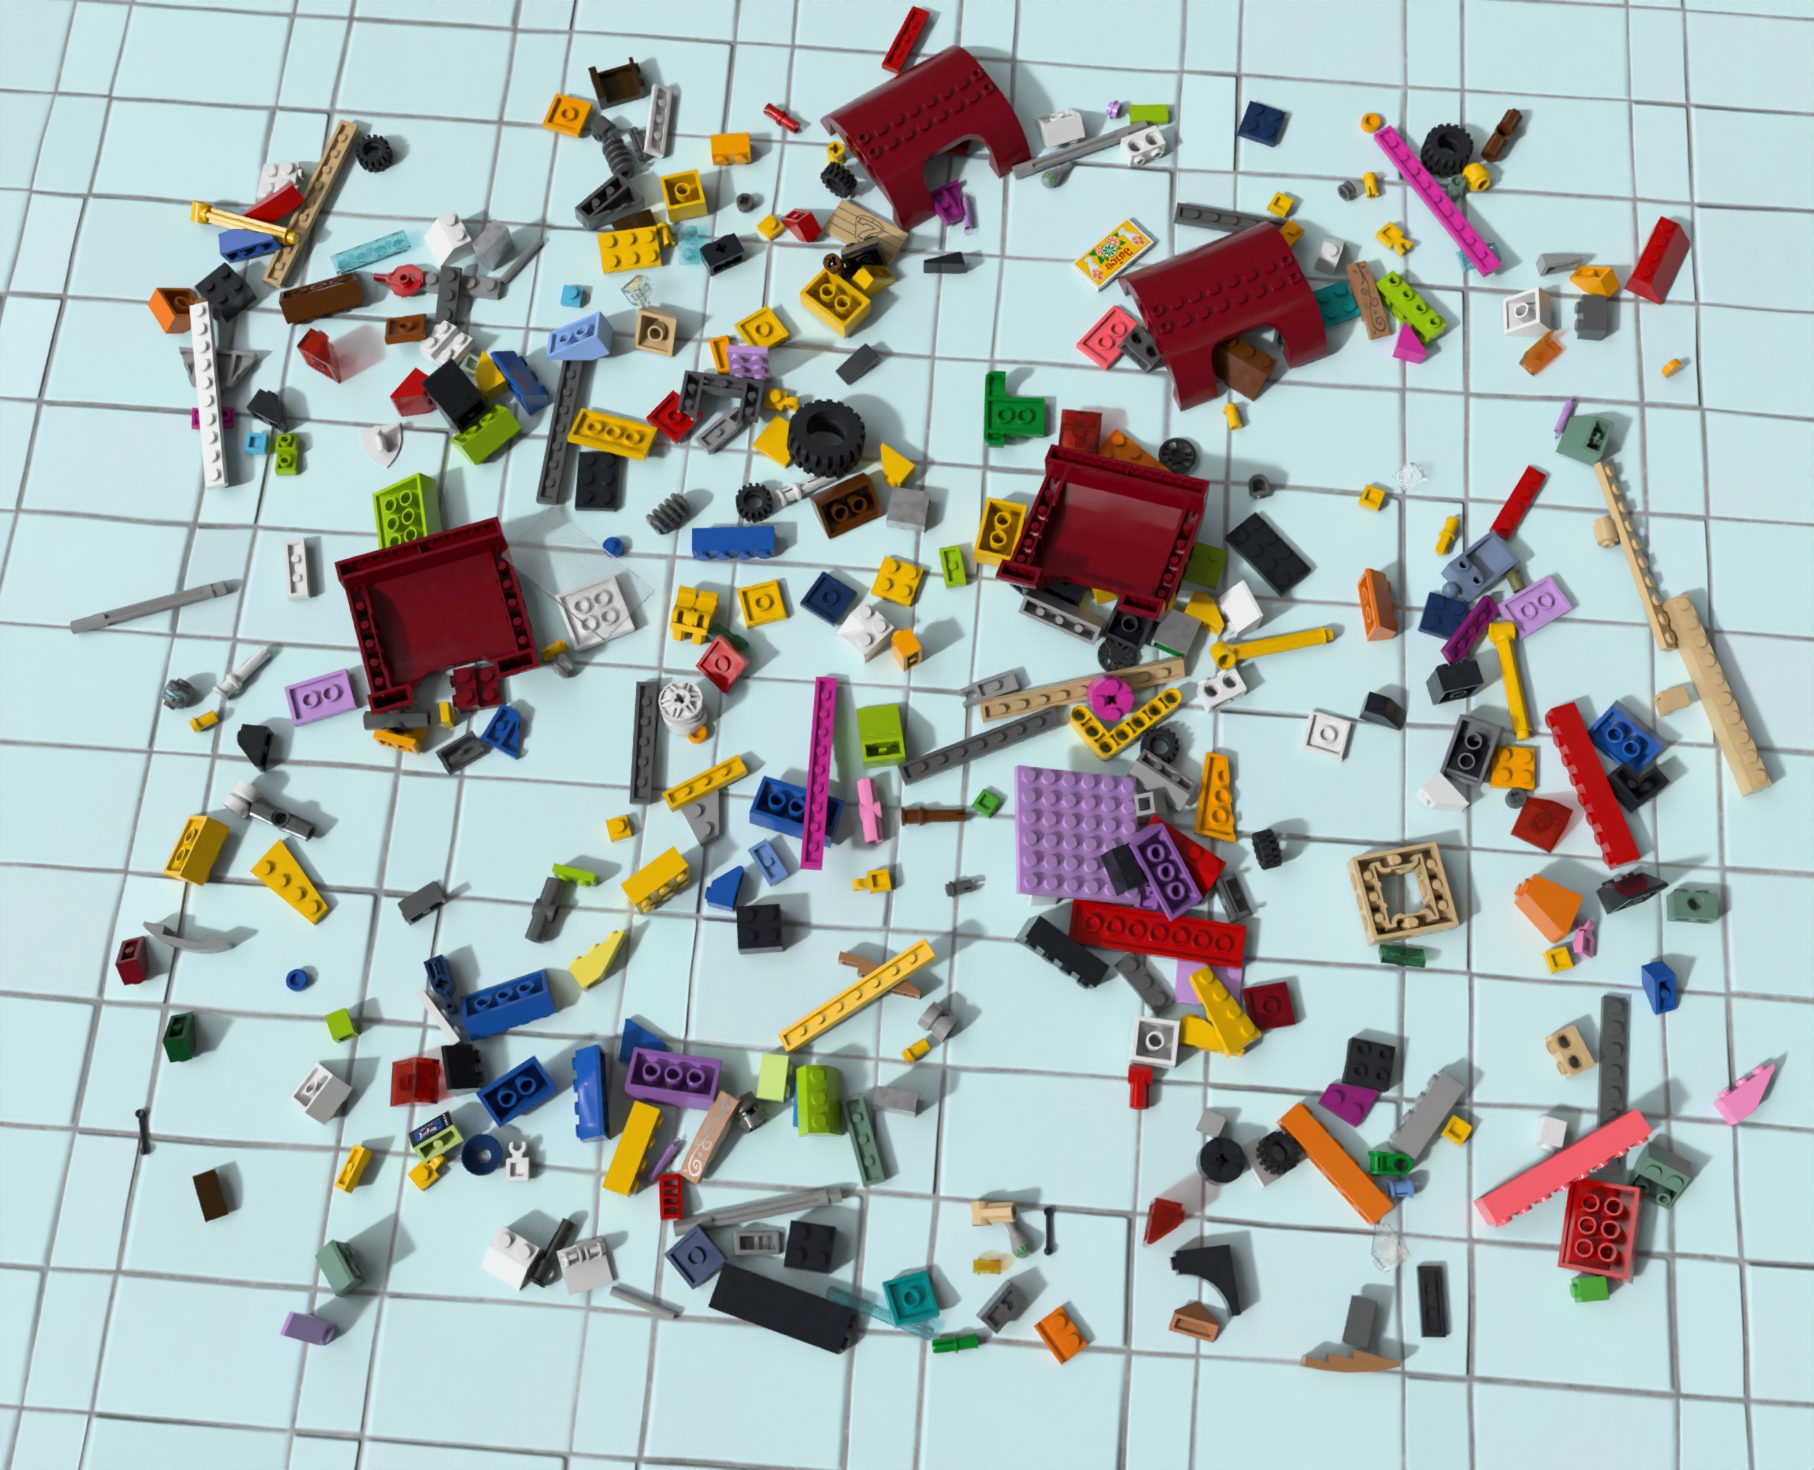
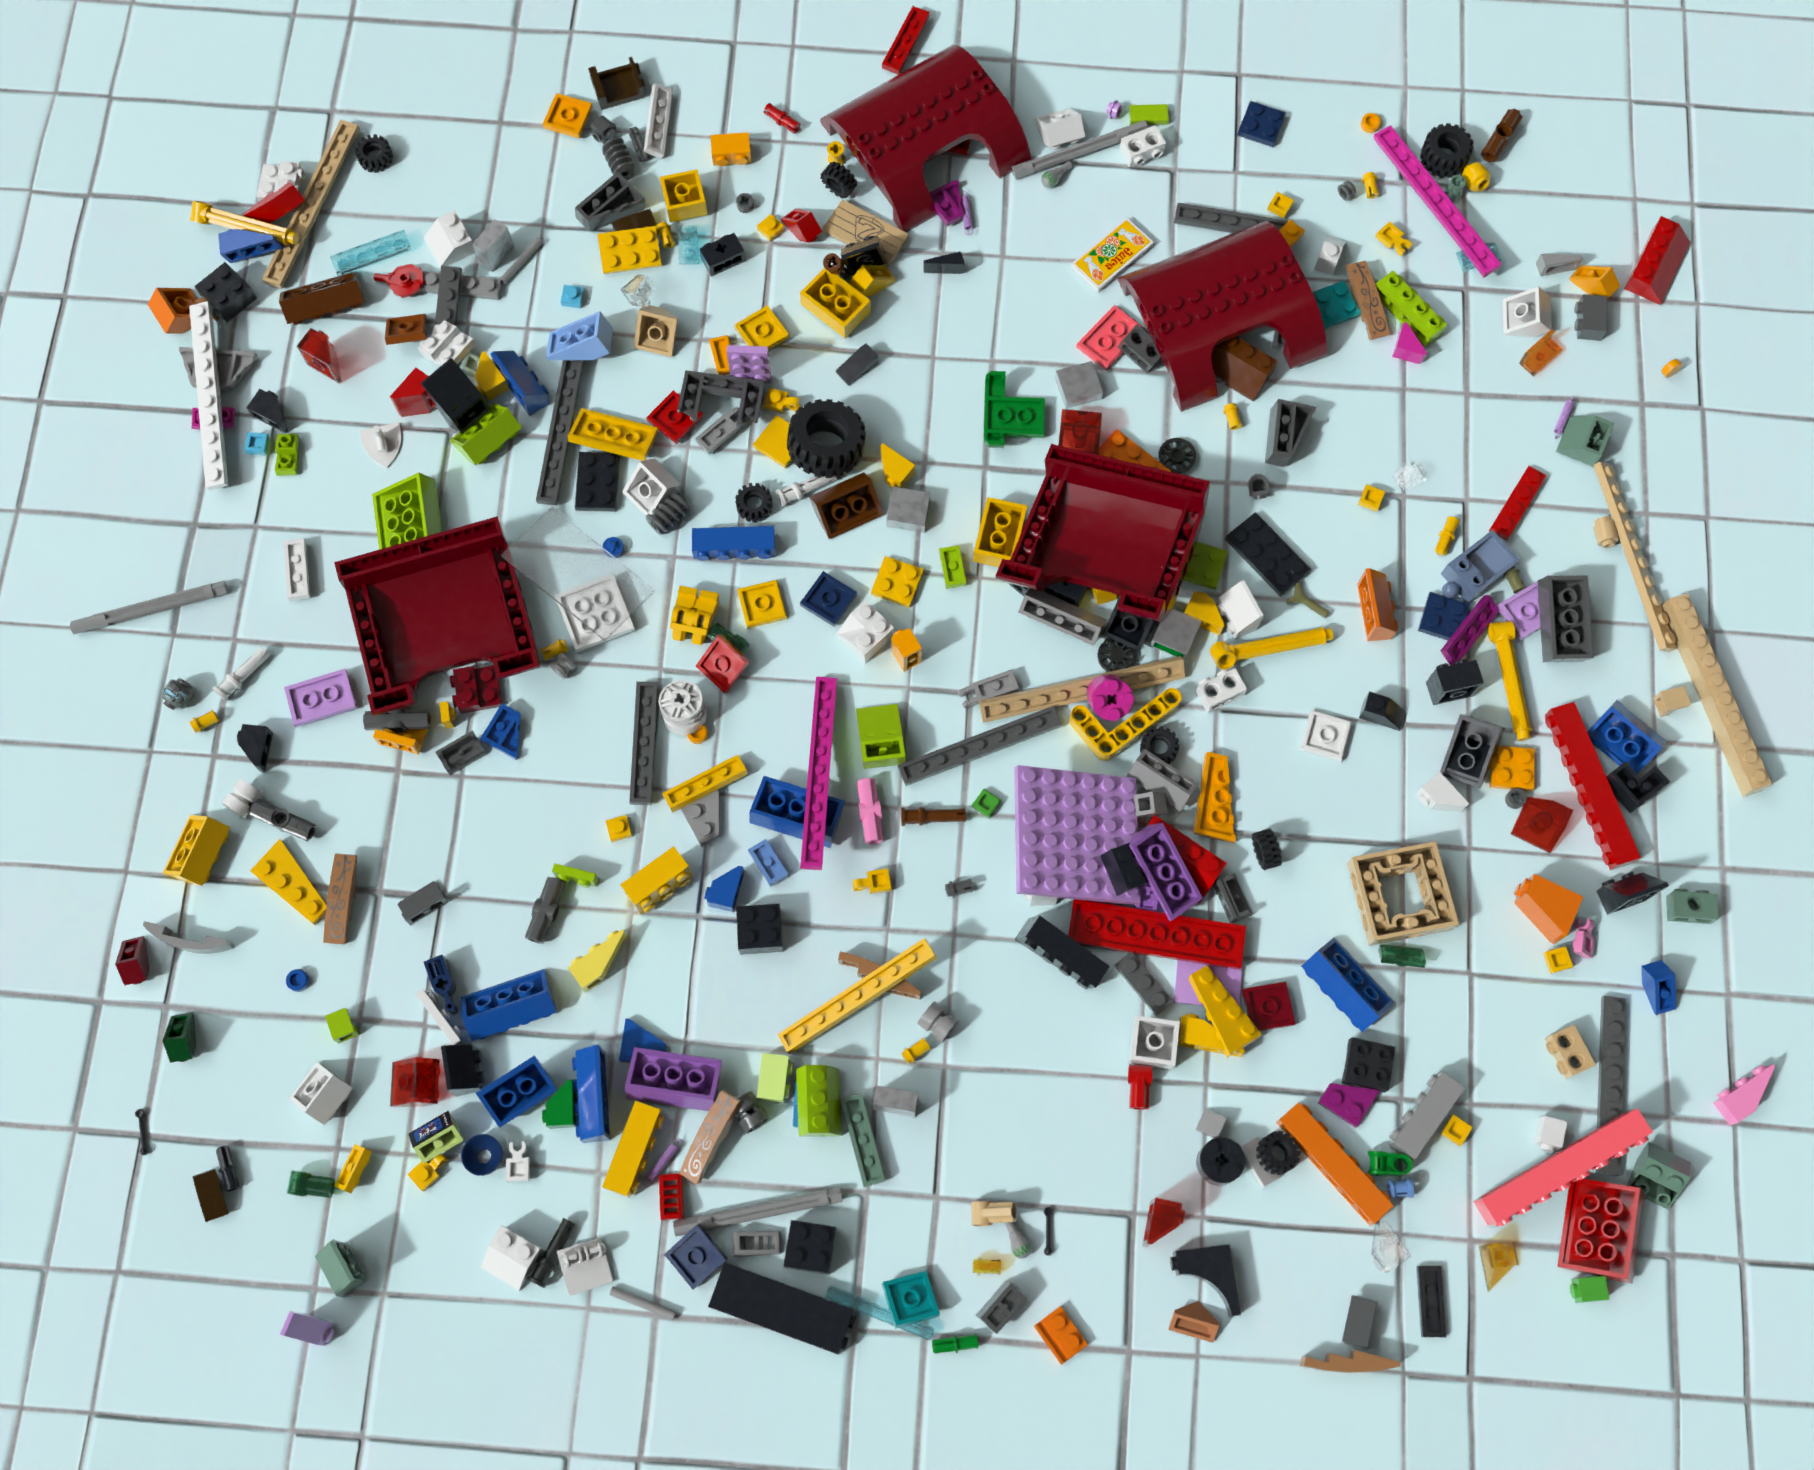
(227, 1168): none -> black axle
(306, 1184): none -> clear green piece
(339, 898): none -> medium nougat slope
(560, 1108): none -> green slope
(650, 485): none -> white slope
(1078, 385): none -> flat silver piece
(1285, 430): none -> dark grey wedge
(1300, 597): none -> olive piece
(1347, 984): none -> blue slope
(1497, 1261): none -> clear yellow slope
(1565, 618): none -> dark grey brick

